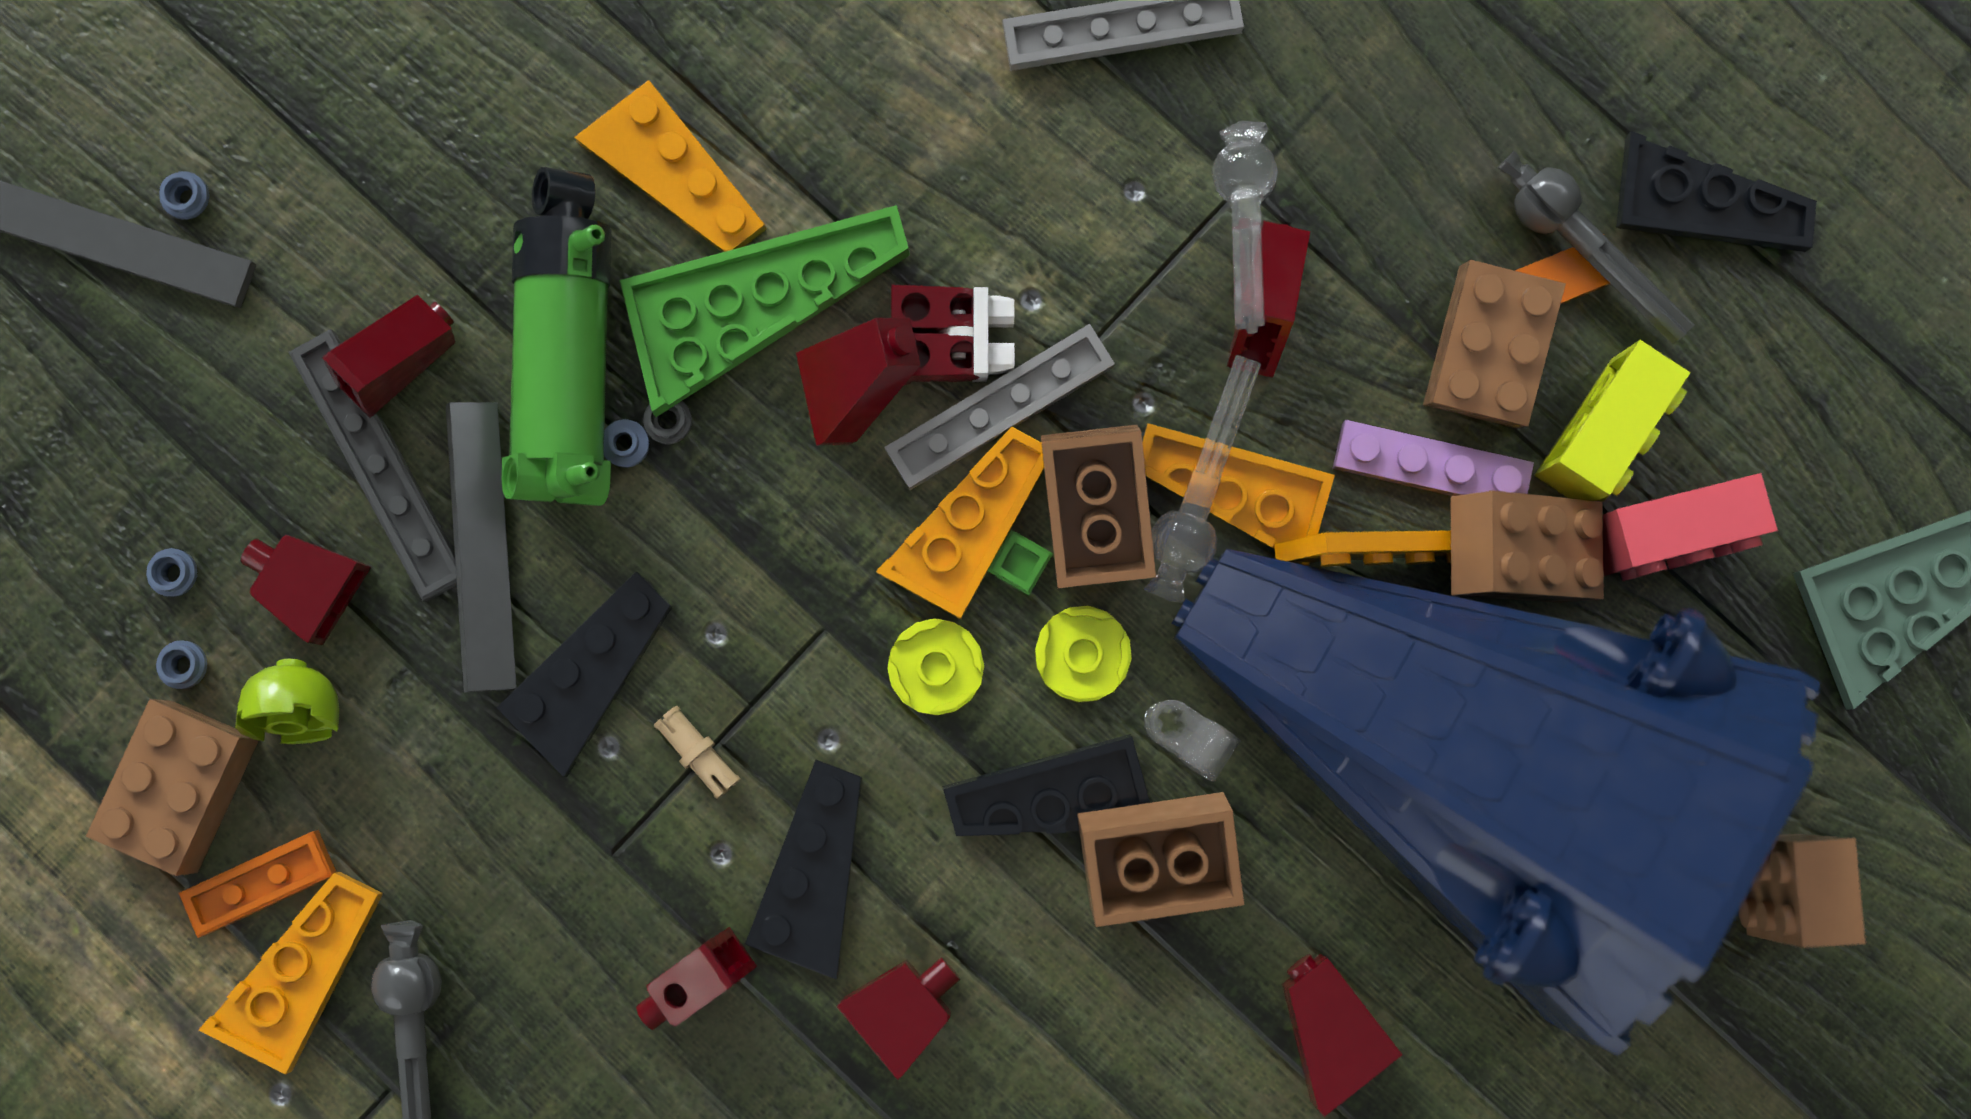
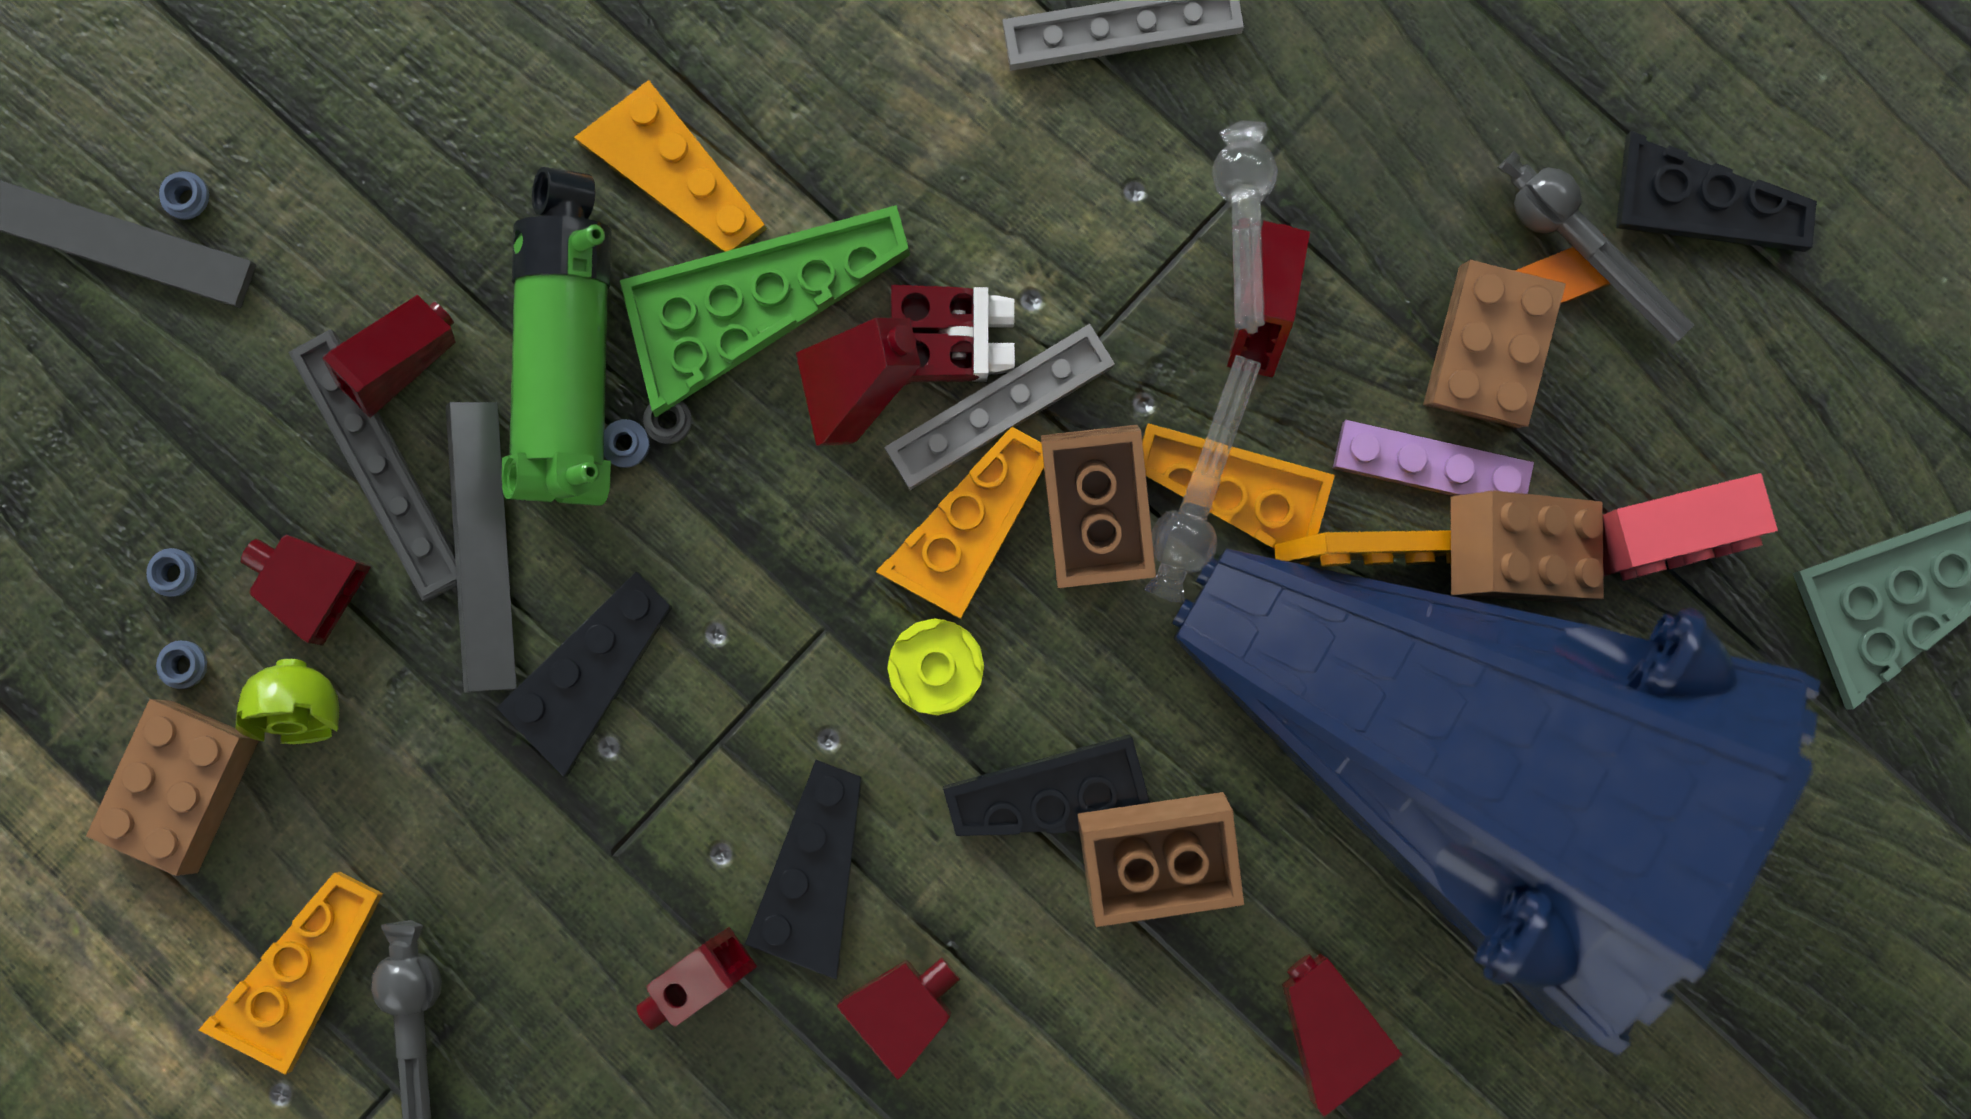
(257, 883): orange tile -> none
(697, 752): tan pin -> none
(1020, 562): bright green tile -> none
(1083, 654): neon yellow tile -> none
(1196, 743): clear piece -> none
(1614, 424): neon yellow brick -> none
(1806, 893): medium nougat brick -> none

